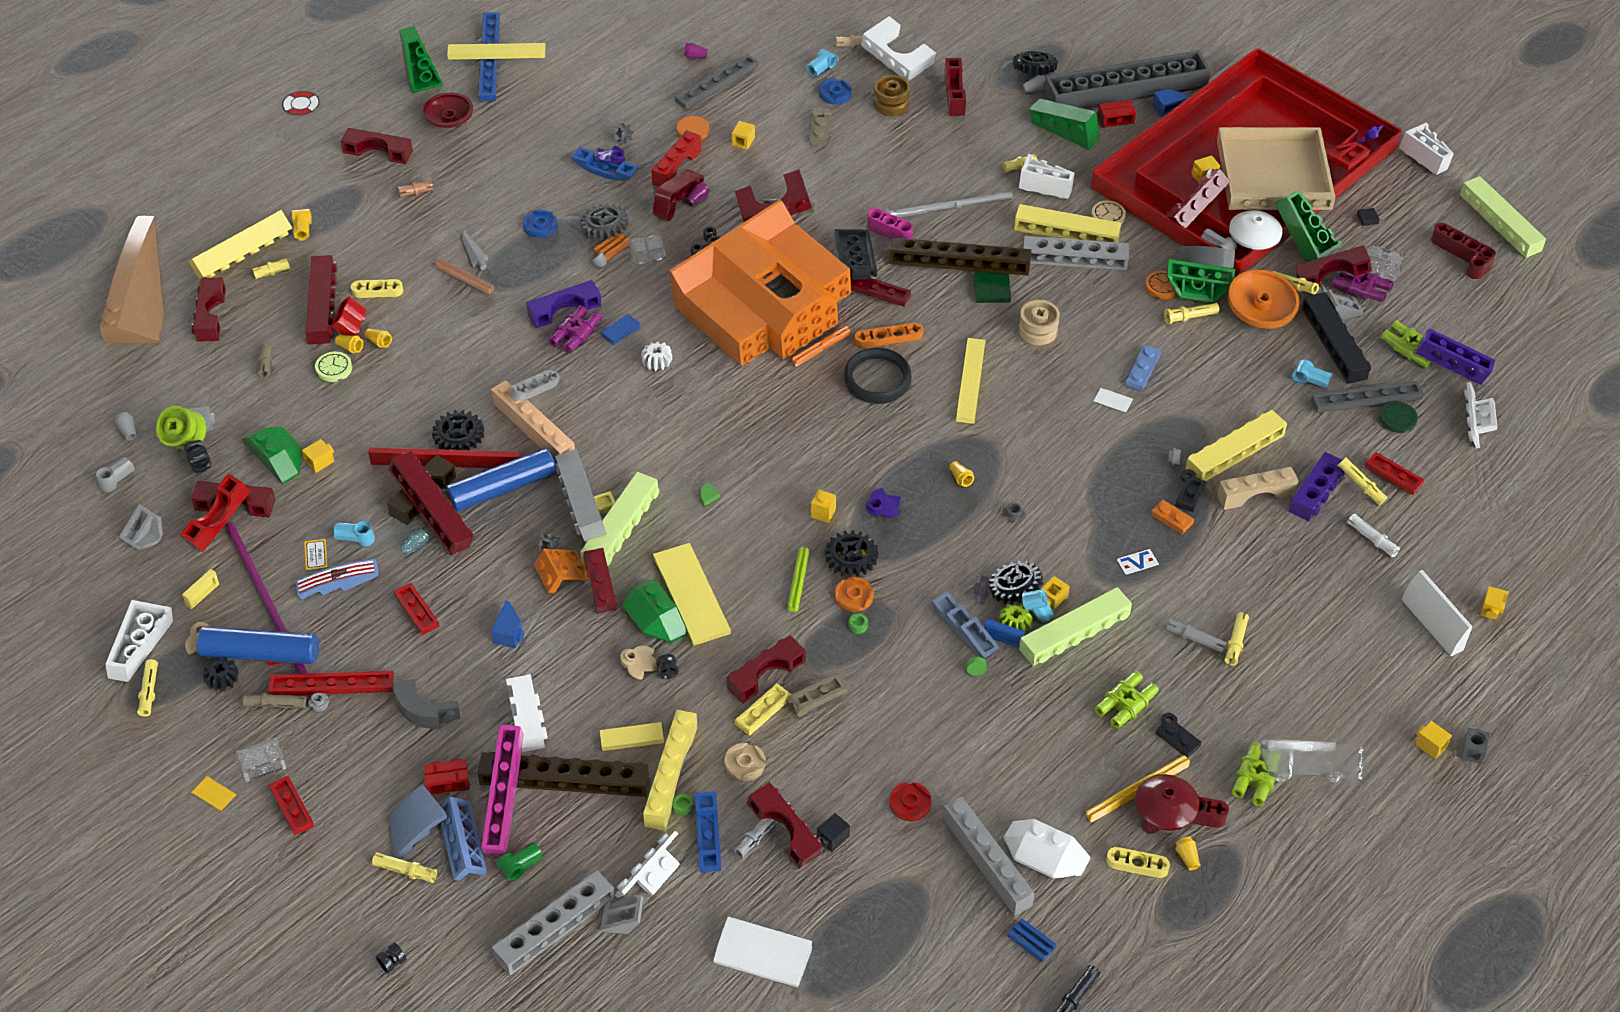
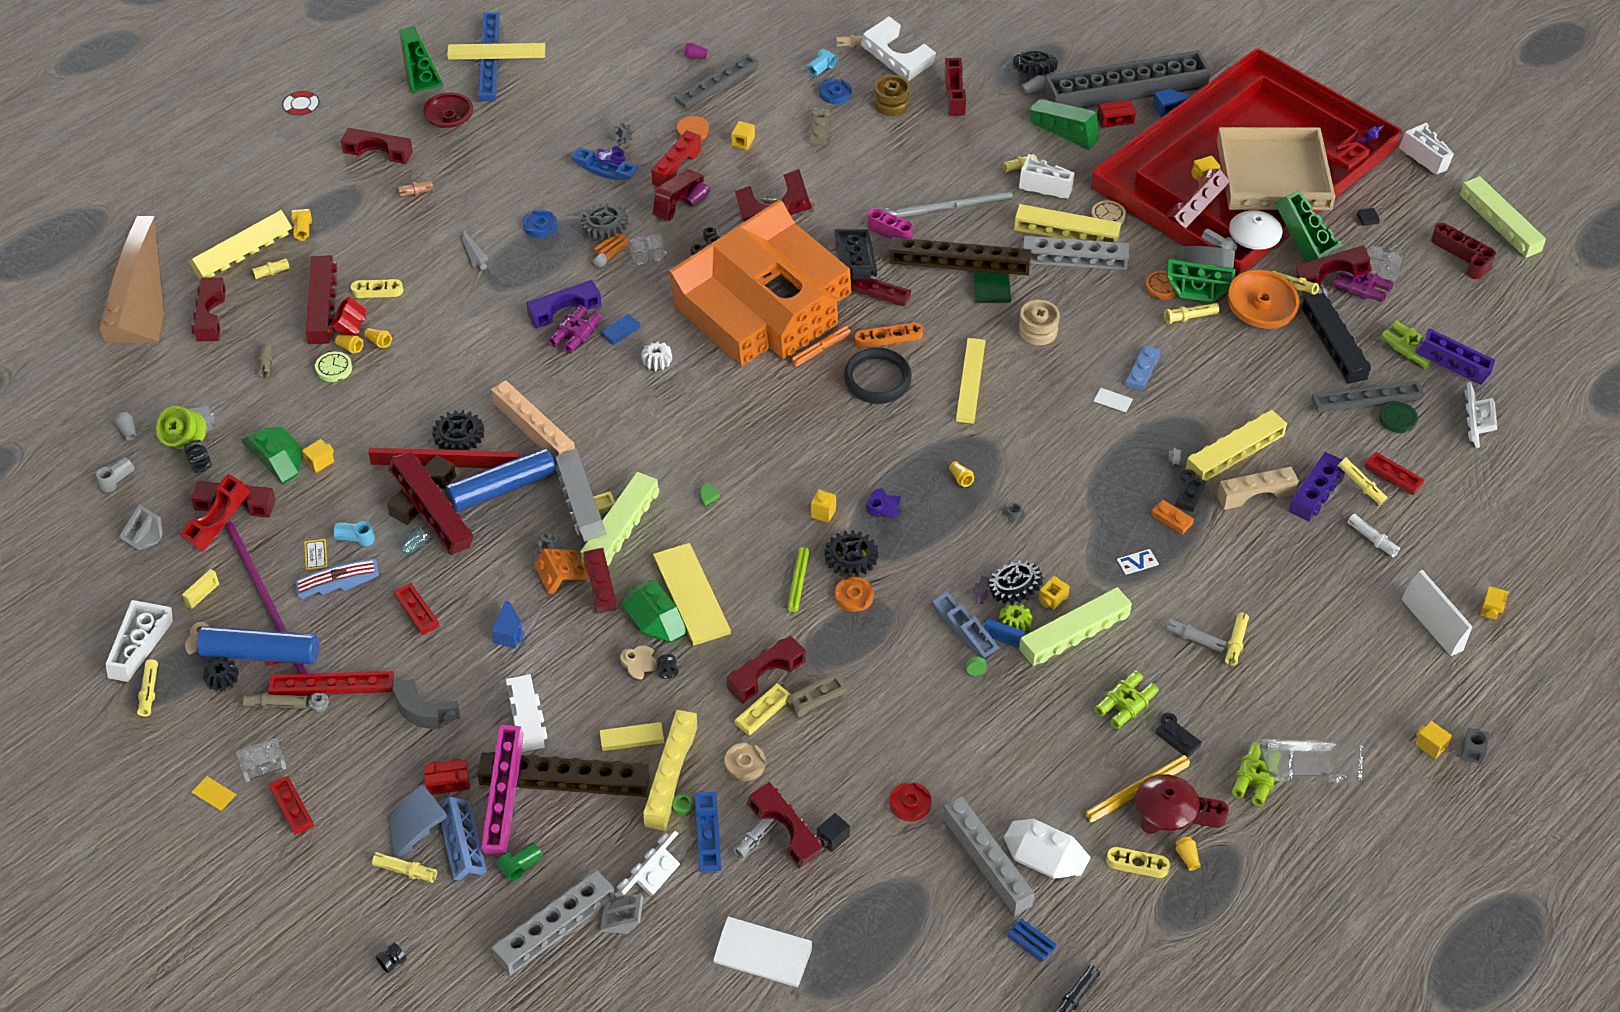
(464, 276): nougat axle -> none
(534, 385): light grey beam -> none
(858, 623): bright green tile -> none
(1037, 603): medium azure piece -> none
(1307, 372): medium azure piece -> none
(1345, 306): light grey slope -> none

